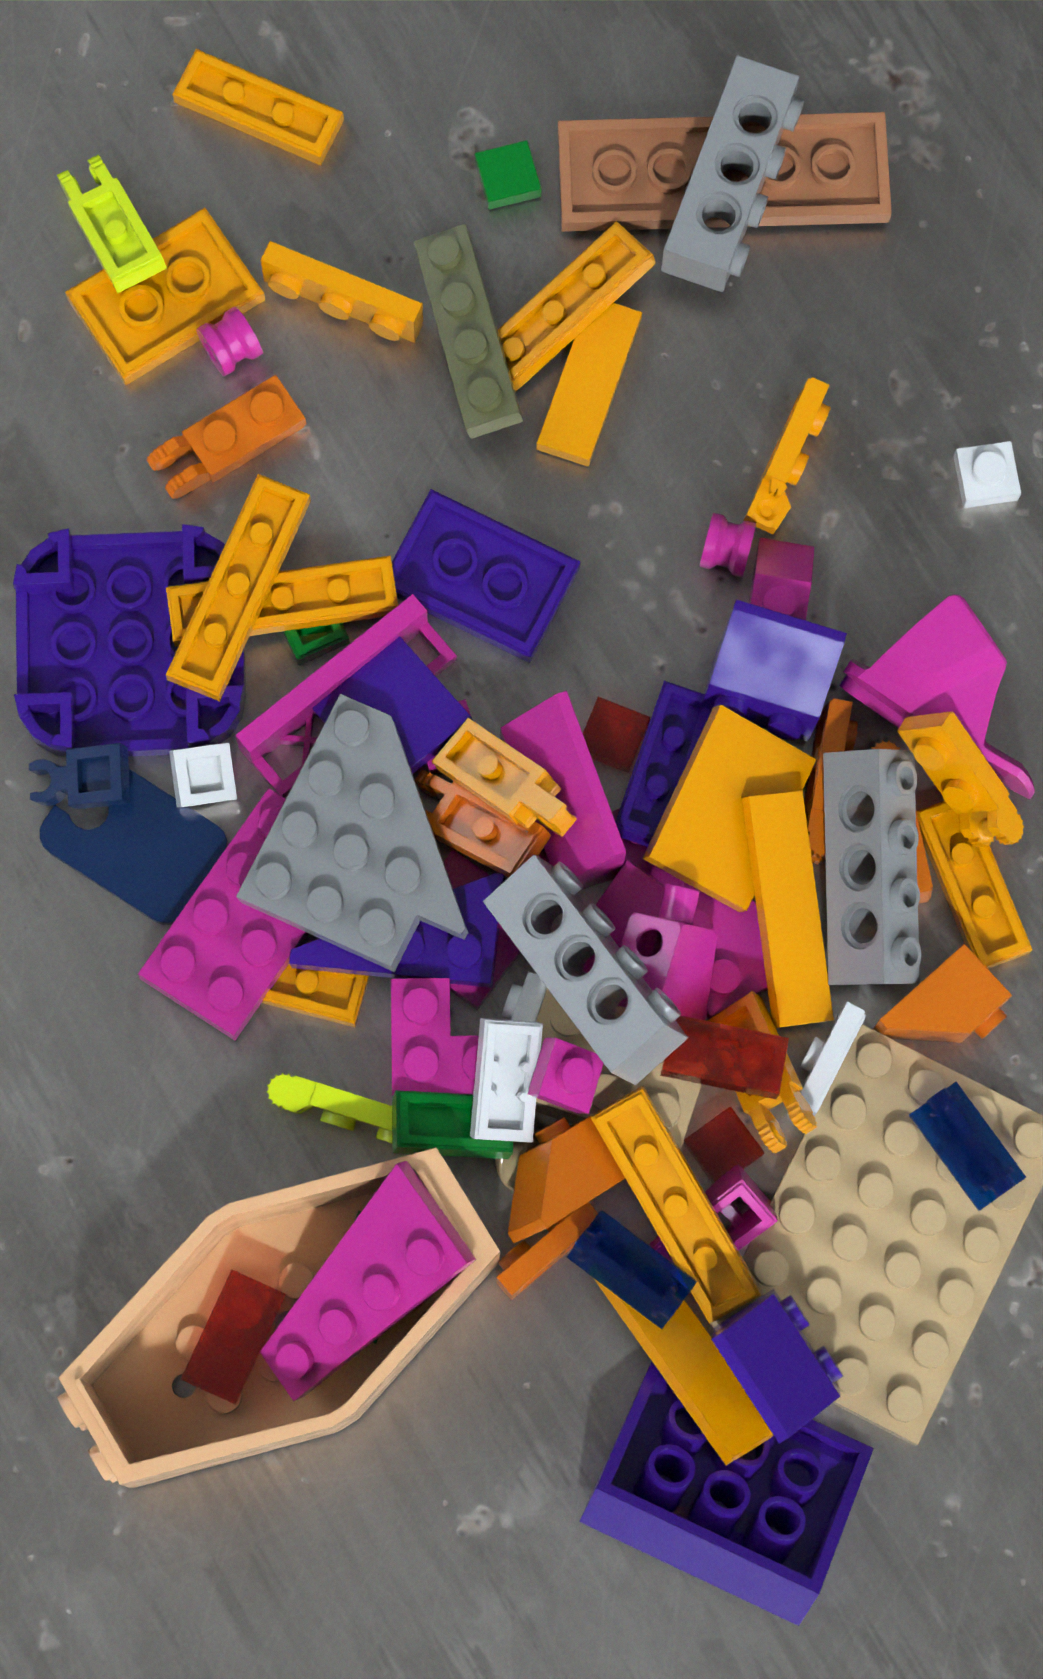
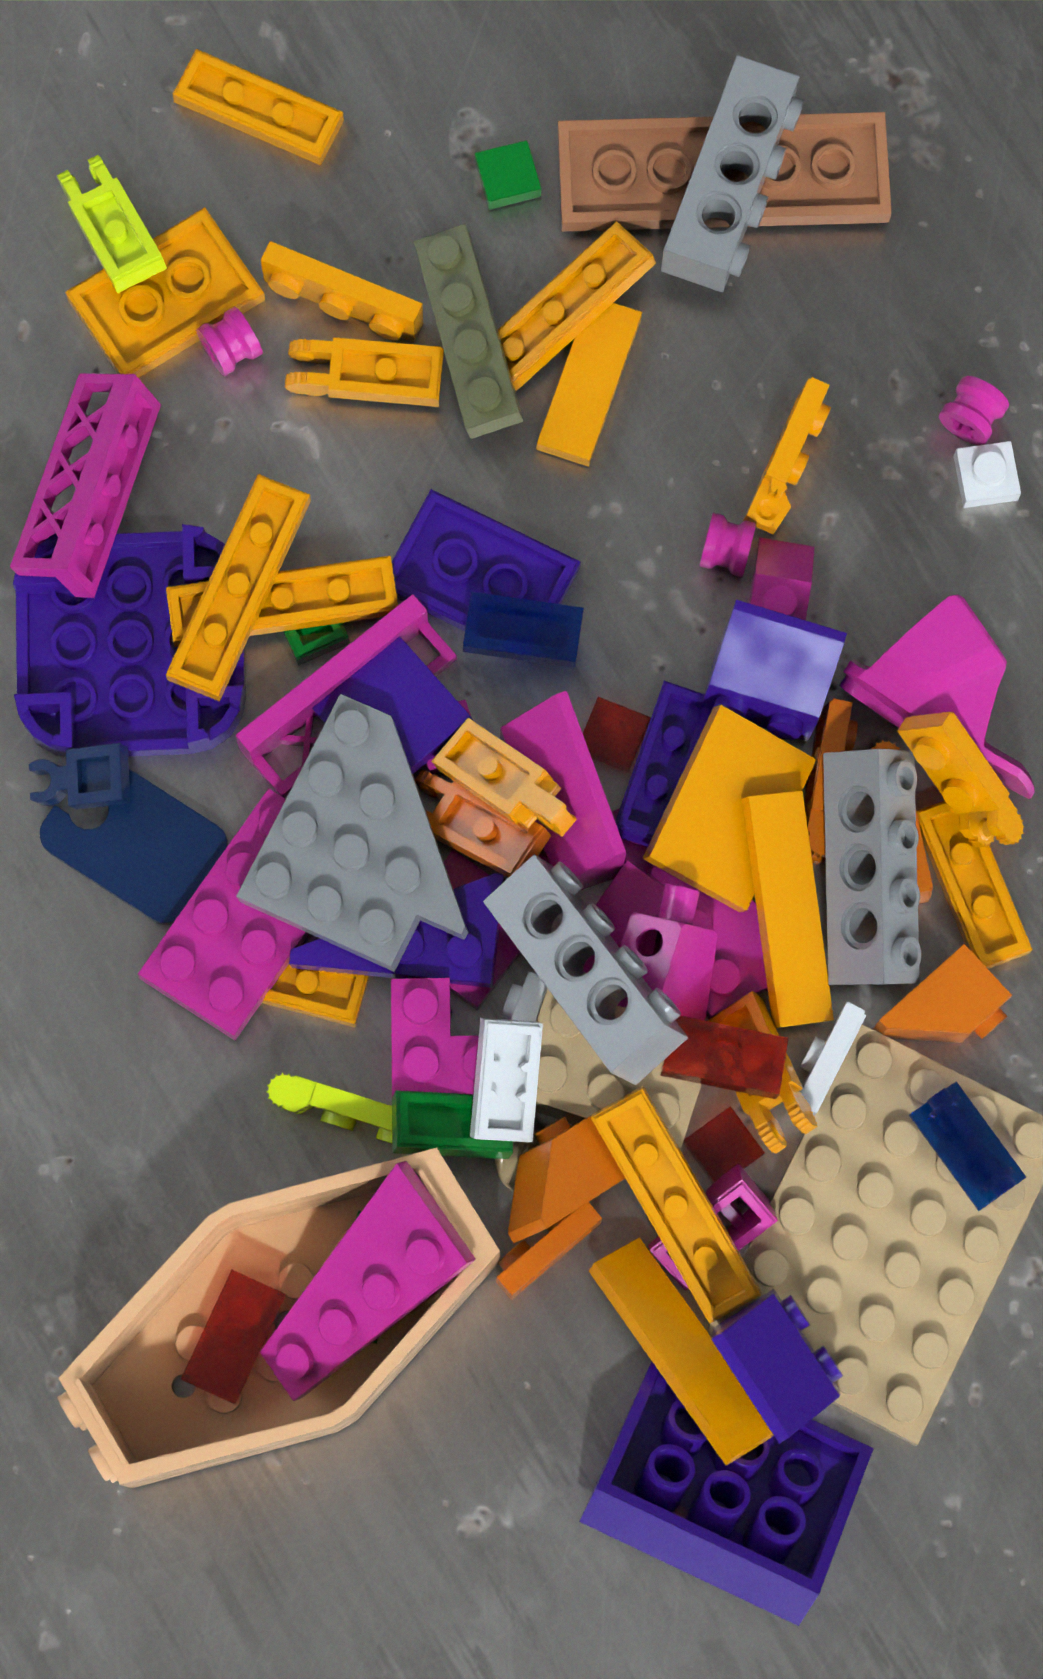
(101, 481): none -> dark pink fence
(203, 775): white plate -> none
(230, 436): orange hinge -> none
(369, 371): none -> light orange hinge
(523, 629): none -> clear blue plate
(566, 1075): dark pink plate -> none
(631, 1269): clear blue hinge -> none
(973, 410): none -> dark pink wheel

